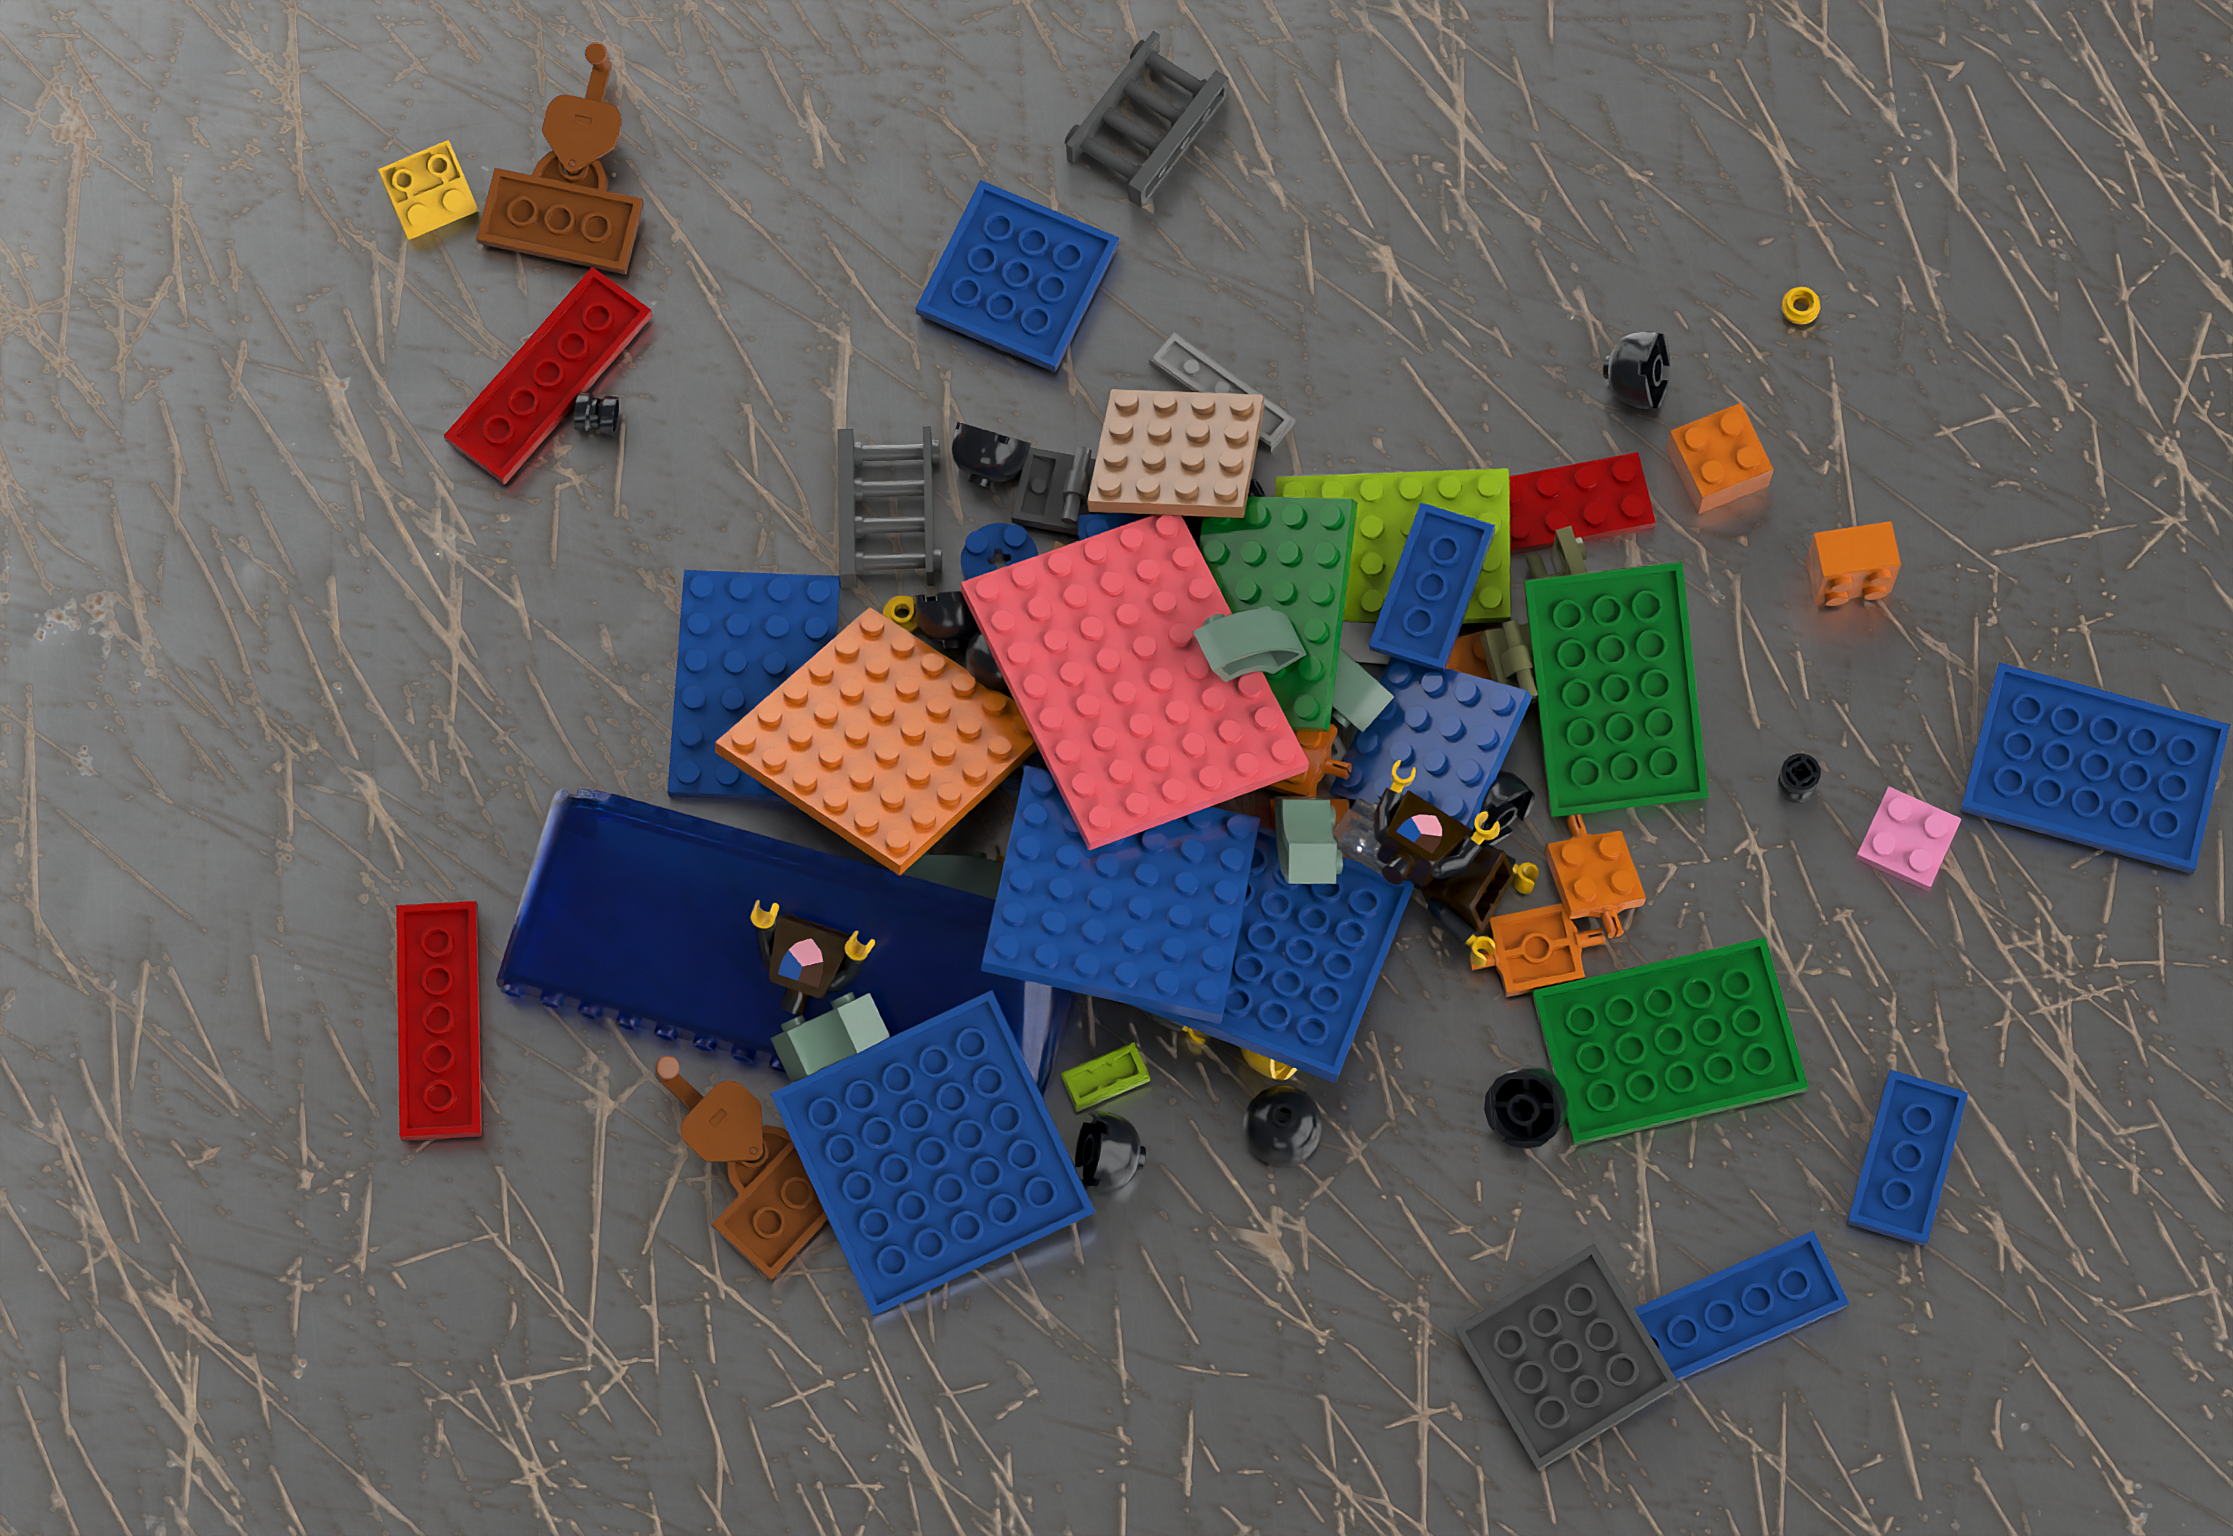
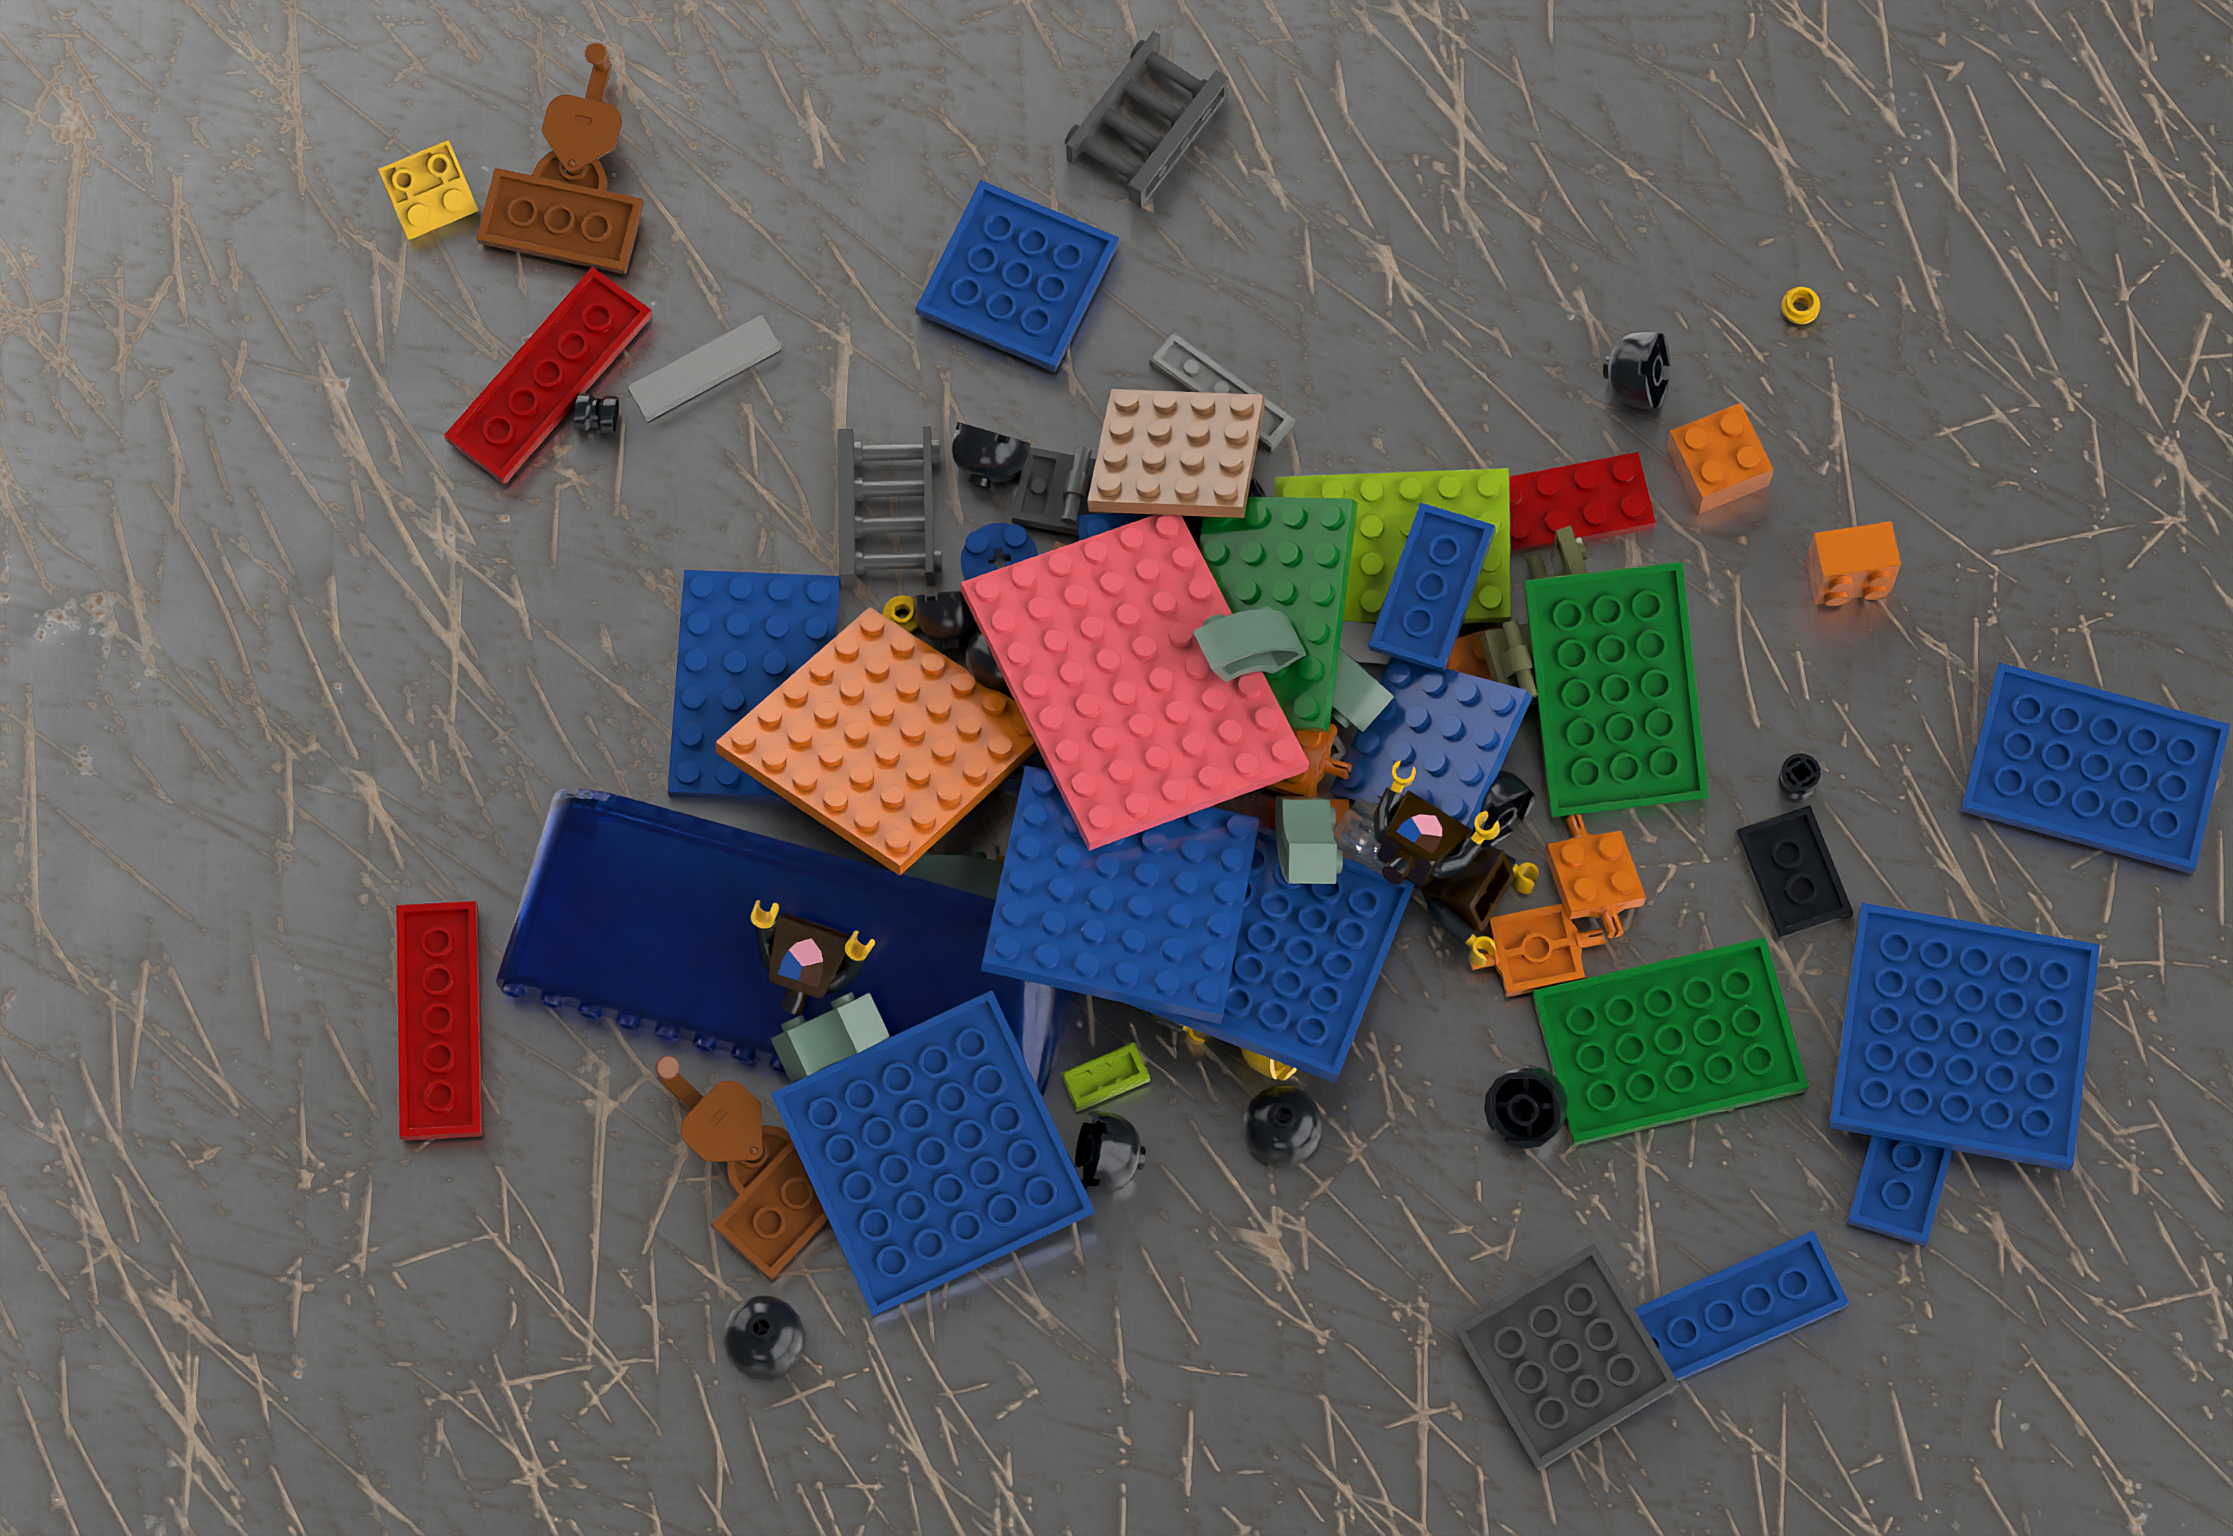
(704, 368): none -> light grey tile
(767, 1353): none -> black cylinder
(1794, 873): none -> black tile
(1908, 838): bright pink plate -> none
(1965, 1036): none -> blue plate

